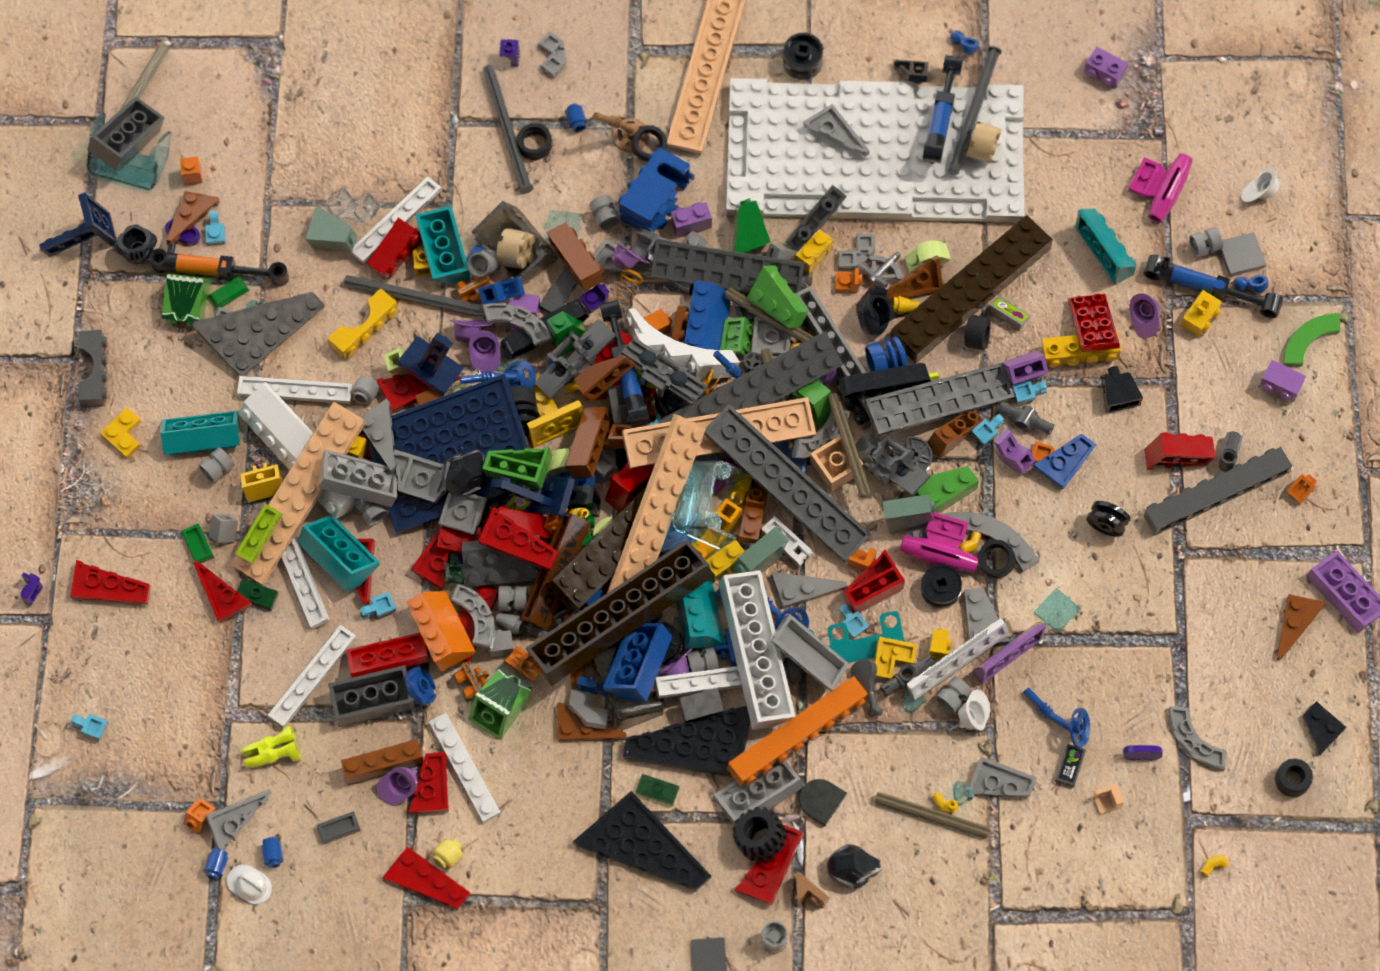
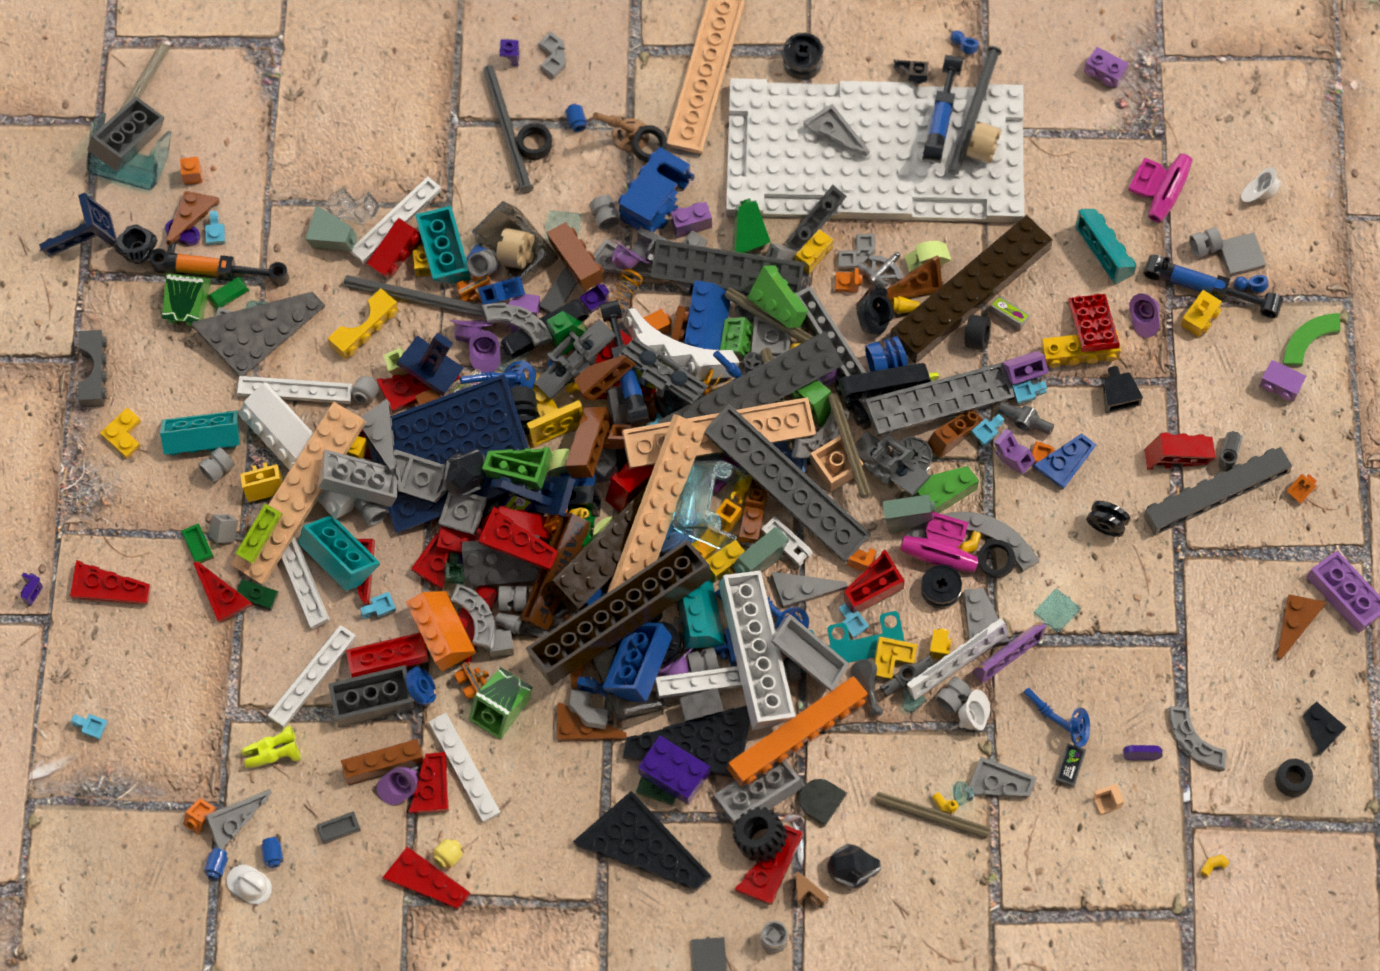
(521, 662): orange hips -> none
(674, 770): none -> dark purple brick

